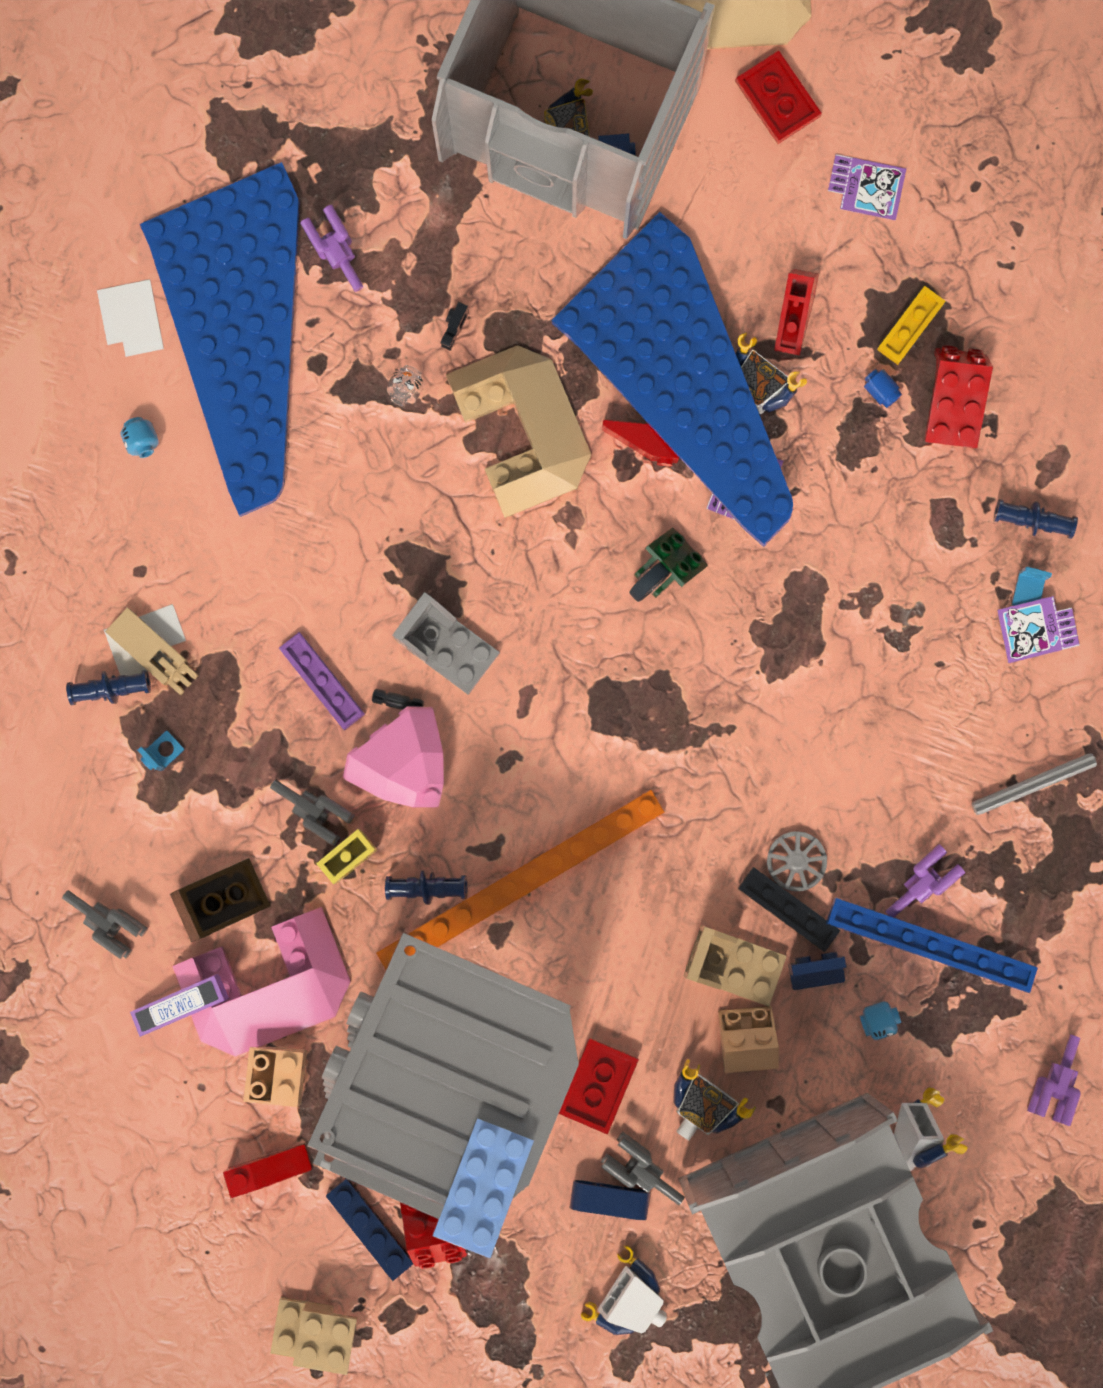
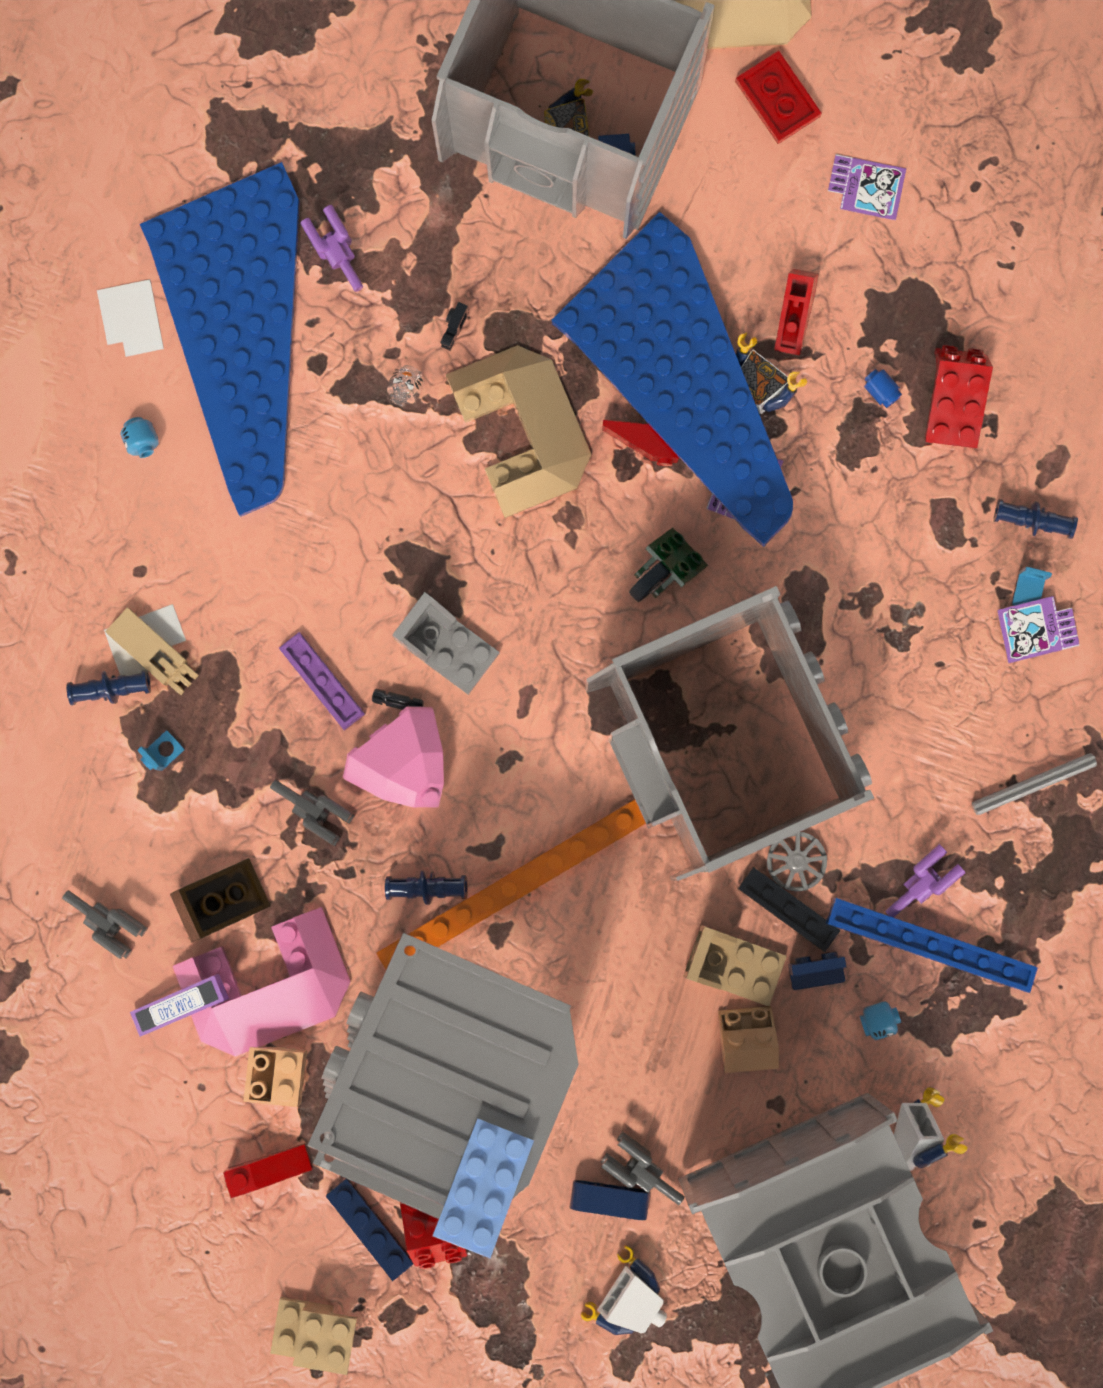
(347, 856): light yellow brick -> none
(598, 1086): red plate -> none
(705, 1105): torso -> none
(802, 673): none -> light grey container
(911, 325): yellow plate -> none
(1060, 1086): medium lavender plant -> none

